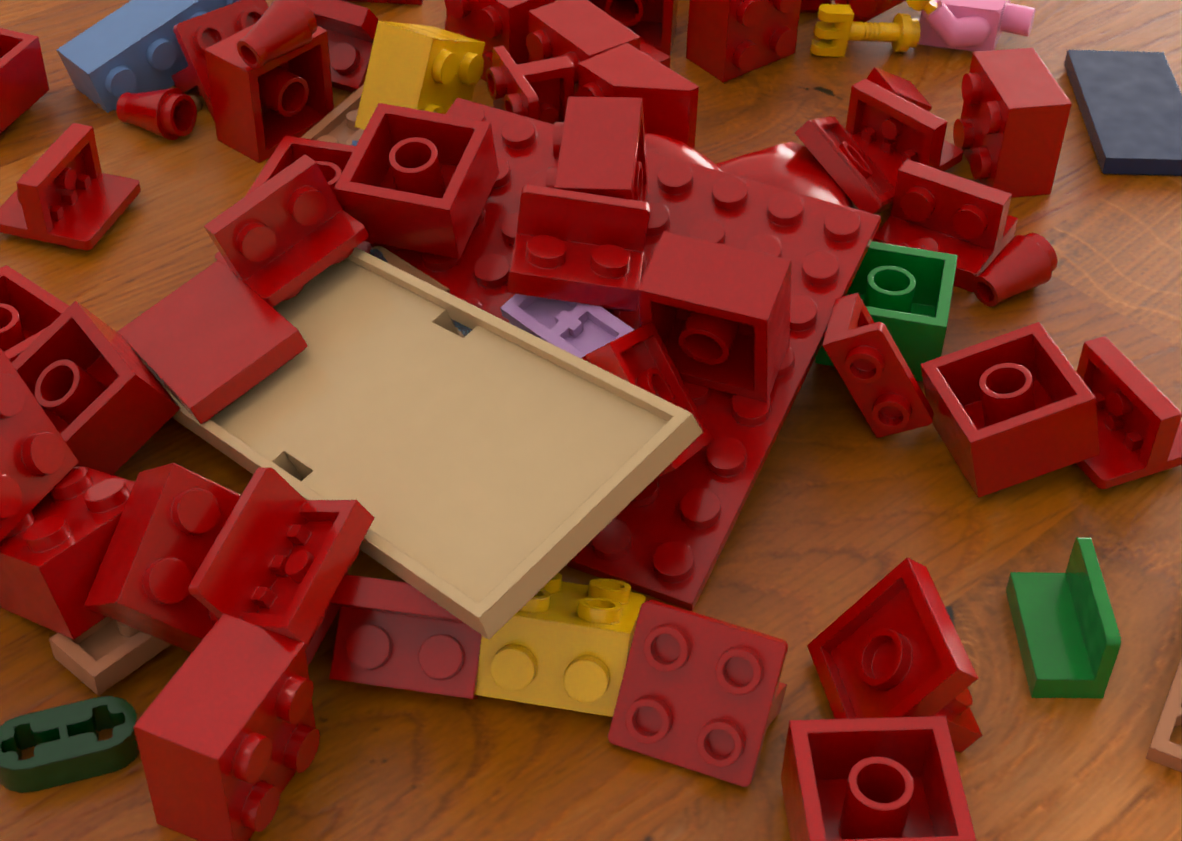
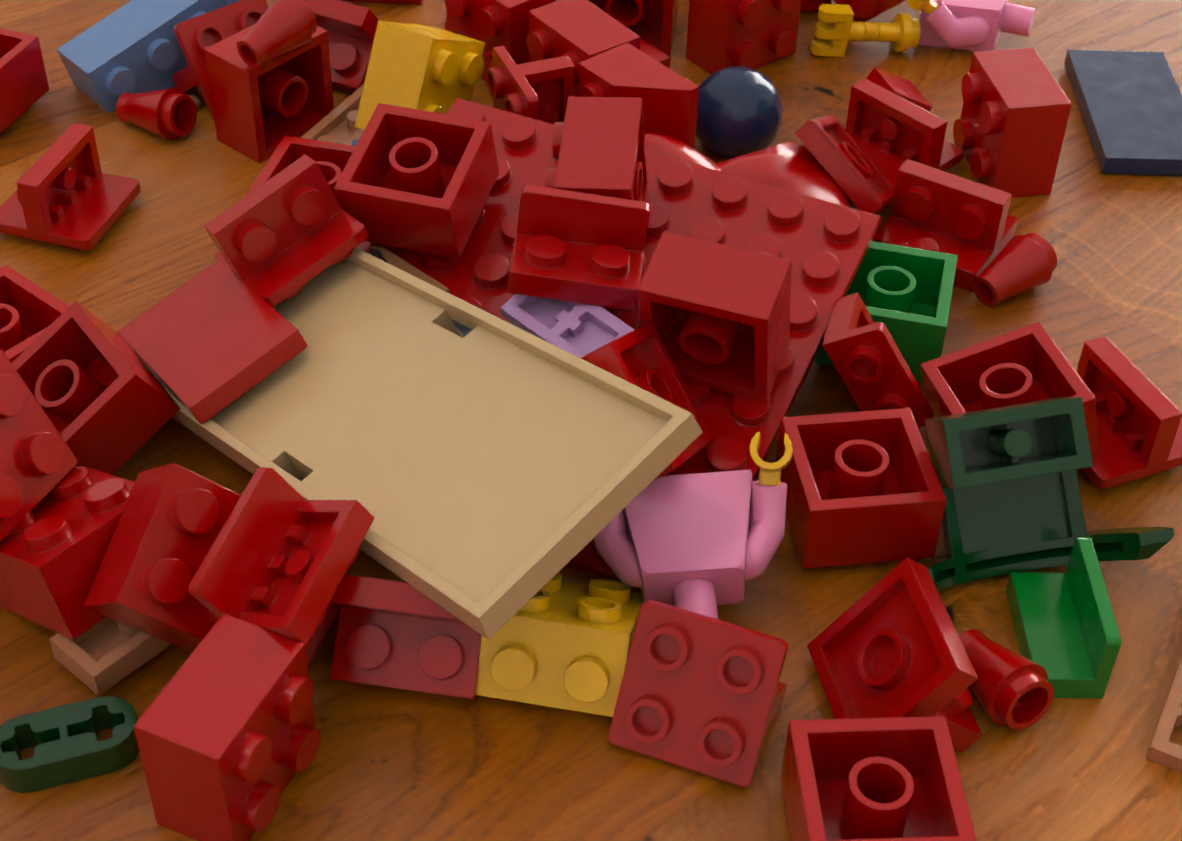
(699, 534): none -> bright pink torso
(737, 112): none -> dark blue piece
(860, 488): none -> red brick
(1008, 684): none -> red cone
(1018, 493): none -> dark green piece

